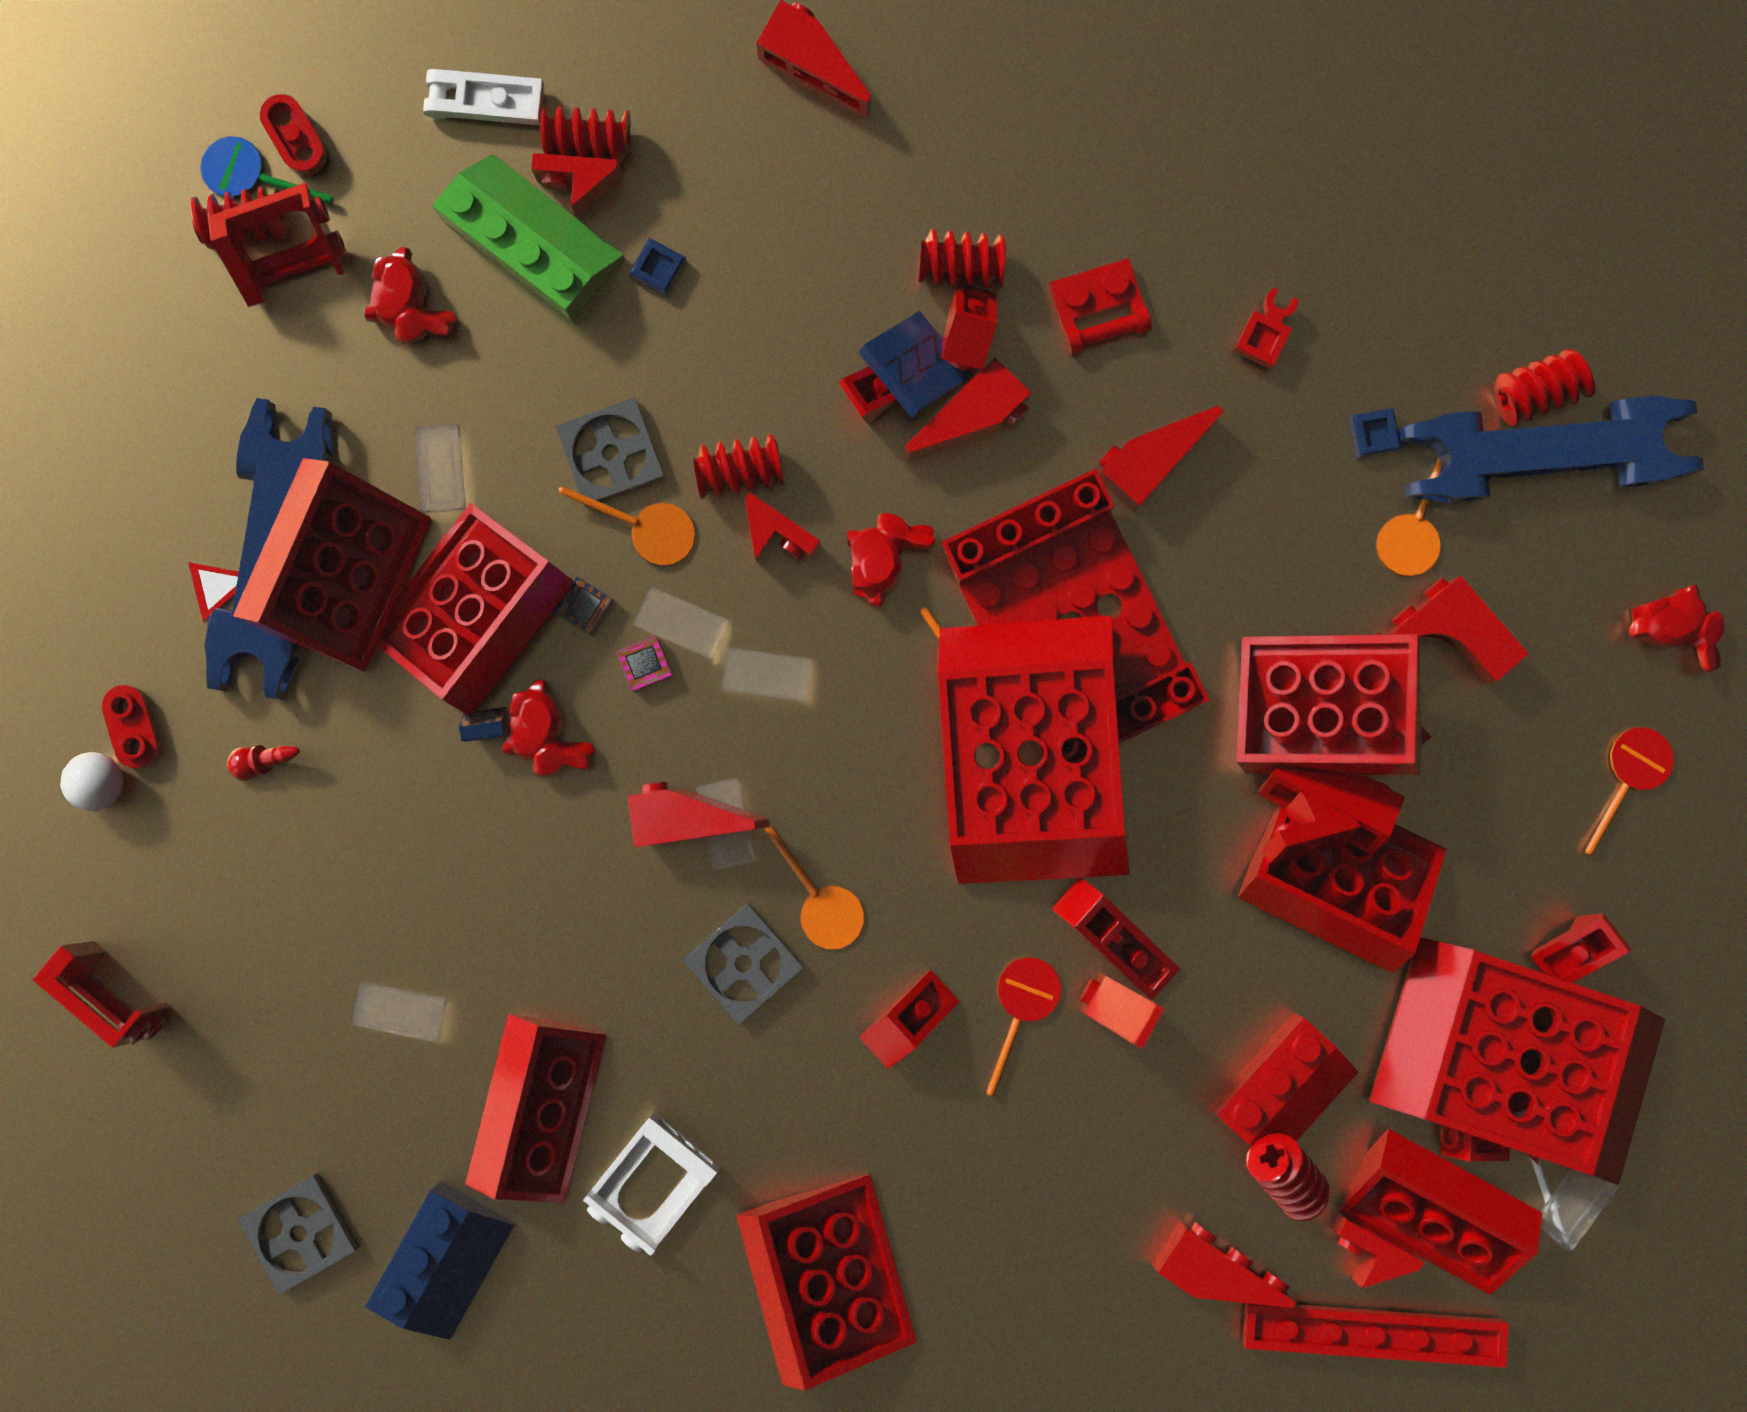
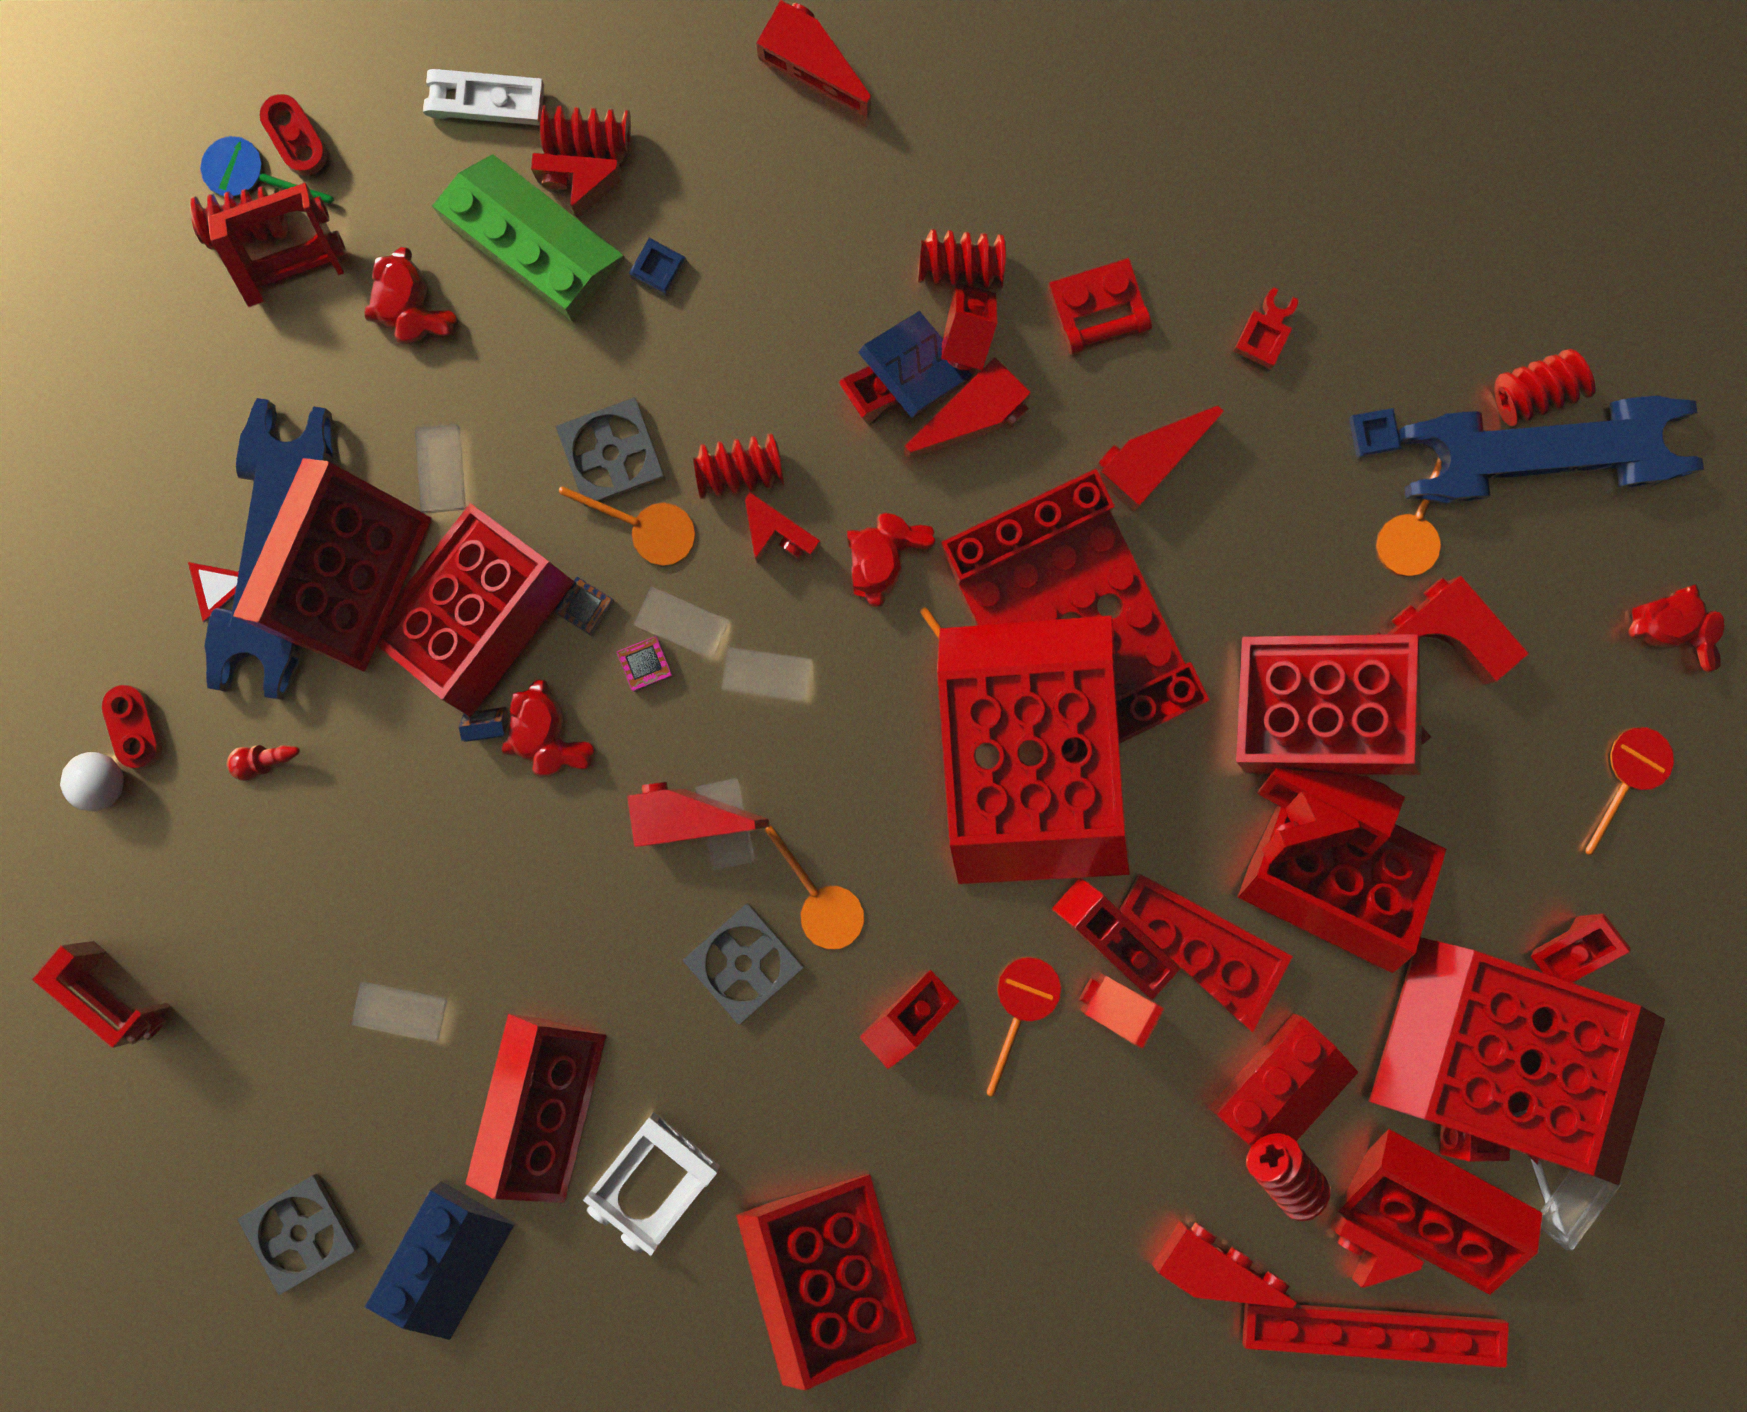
(1215, 953): none -> red wing

